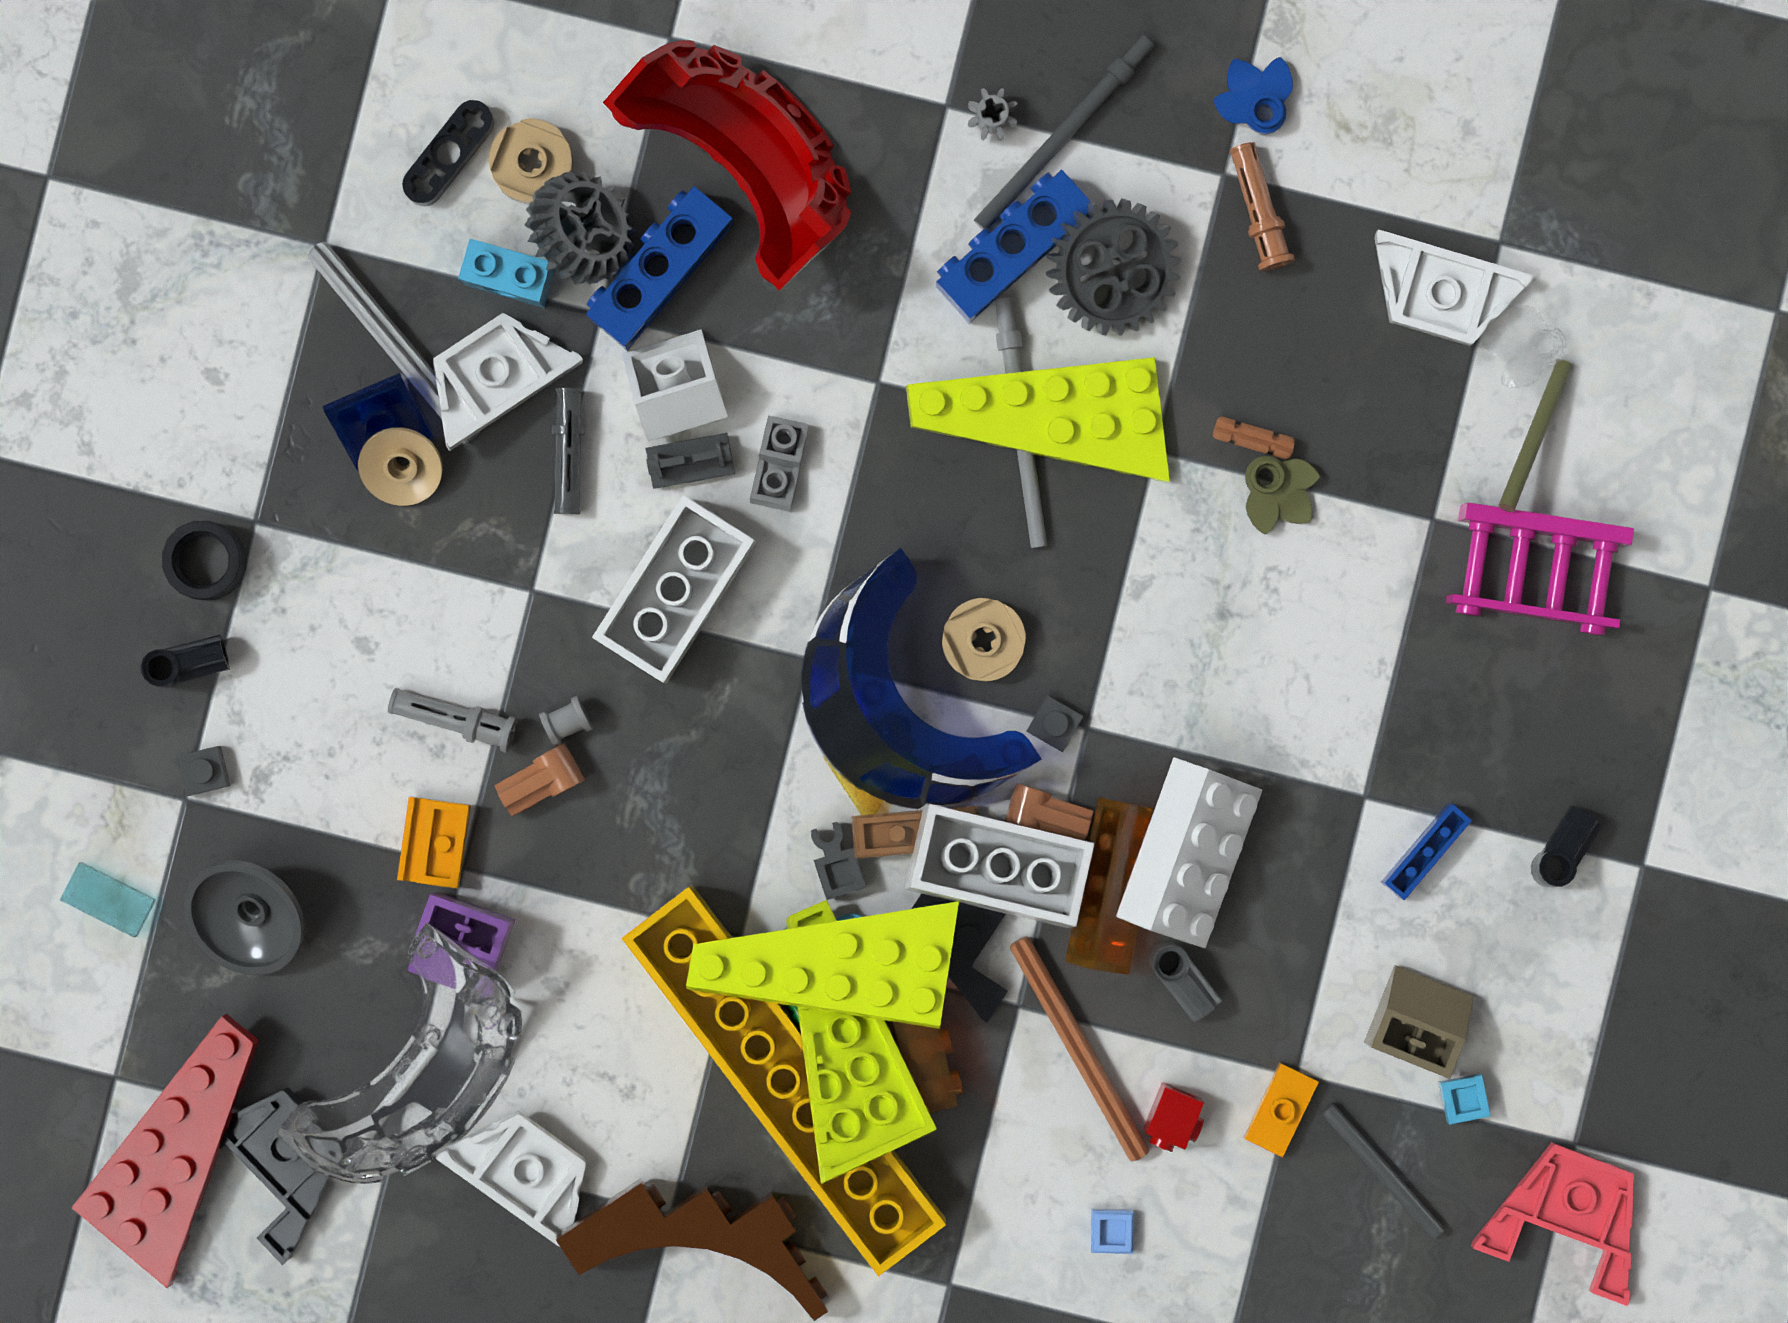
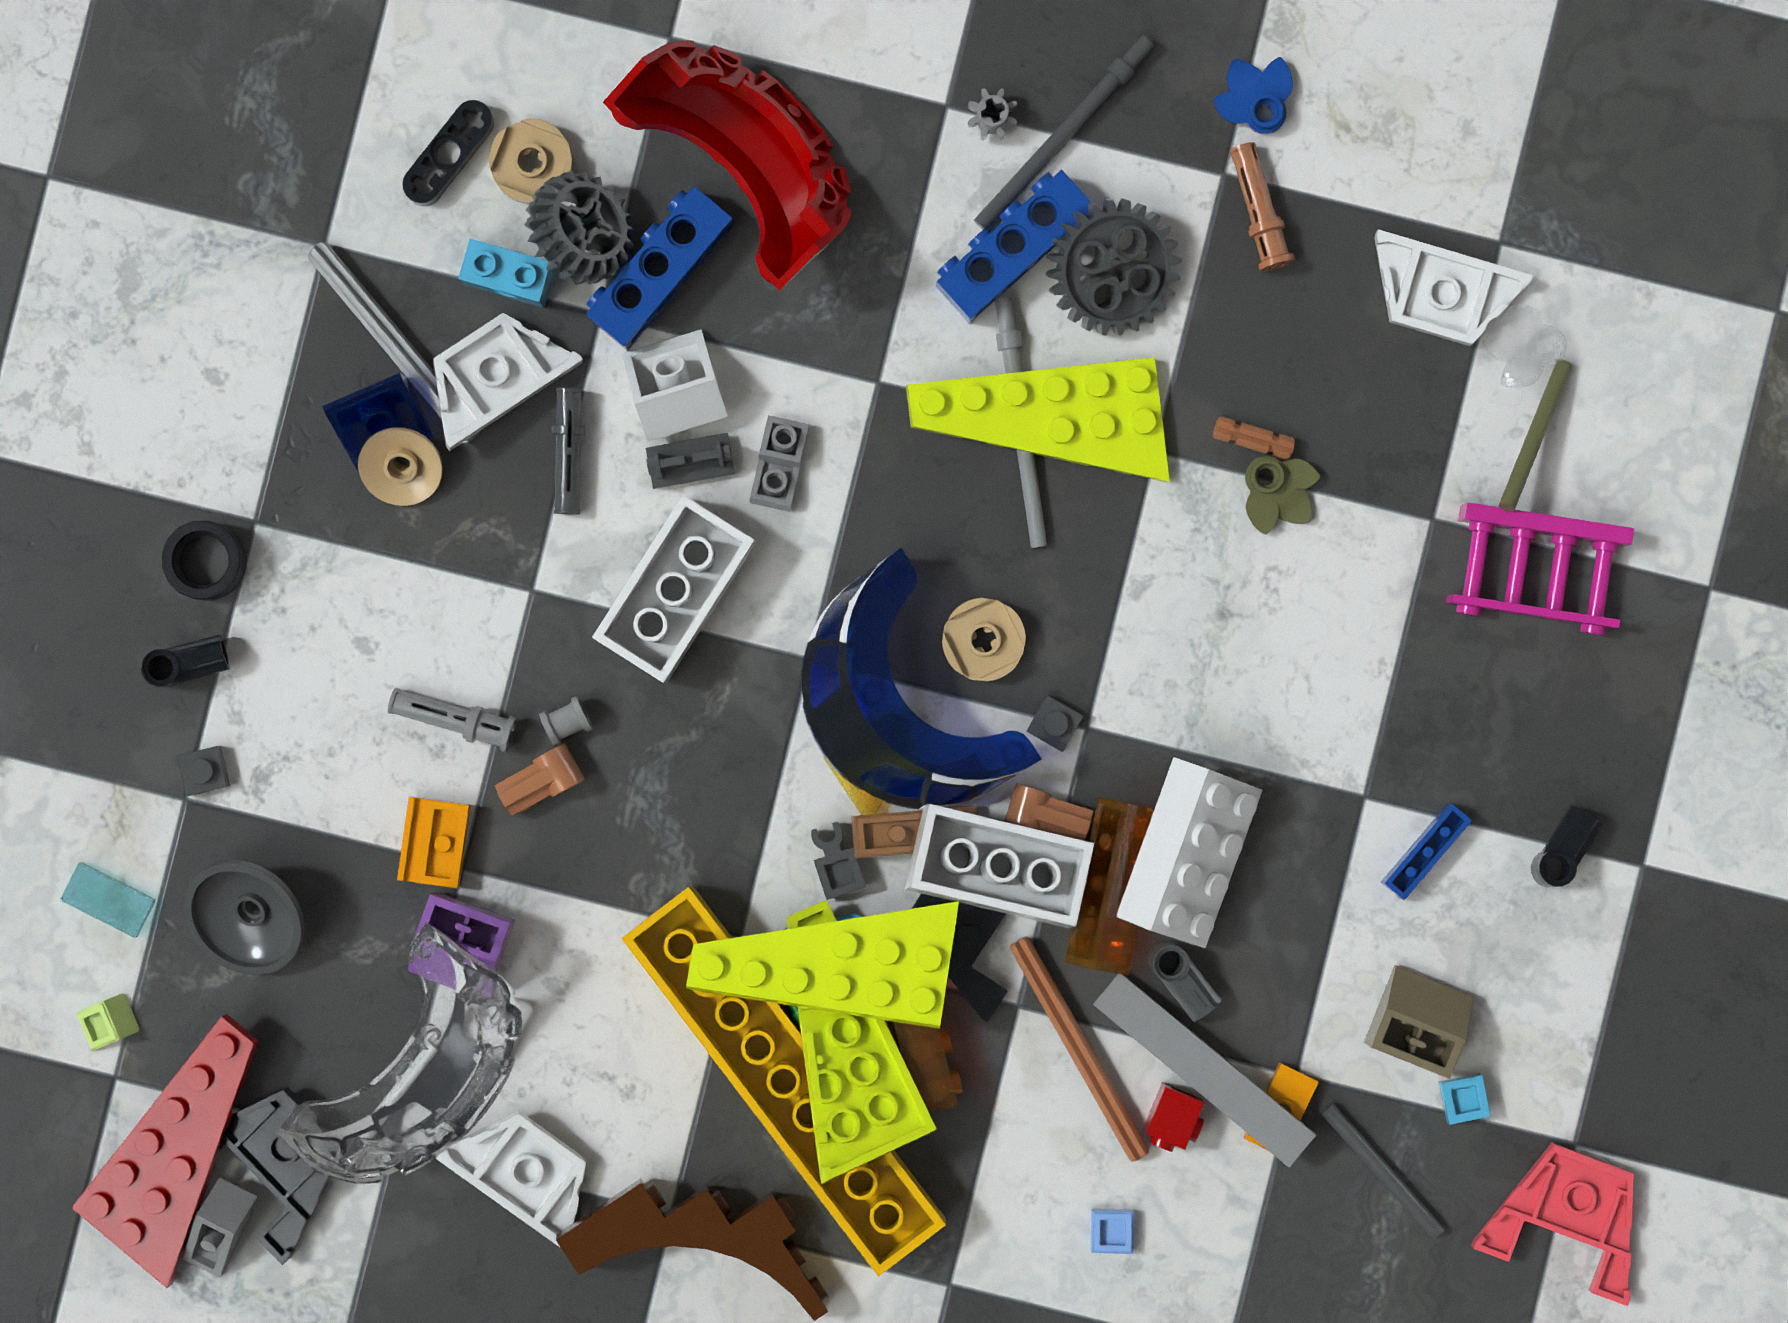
(107, 1021): none -> yellowish green slope
(219, 1226): none -> light grey slope
(1205, 1069): none -> light grey tile

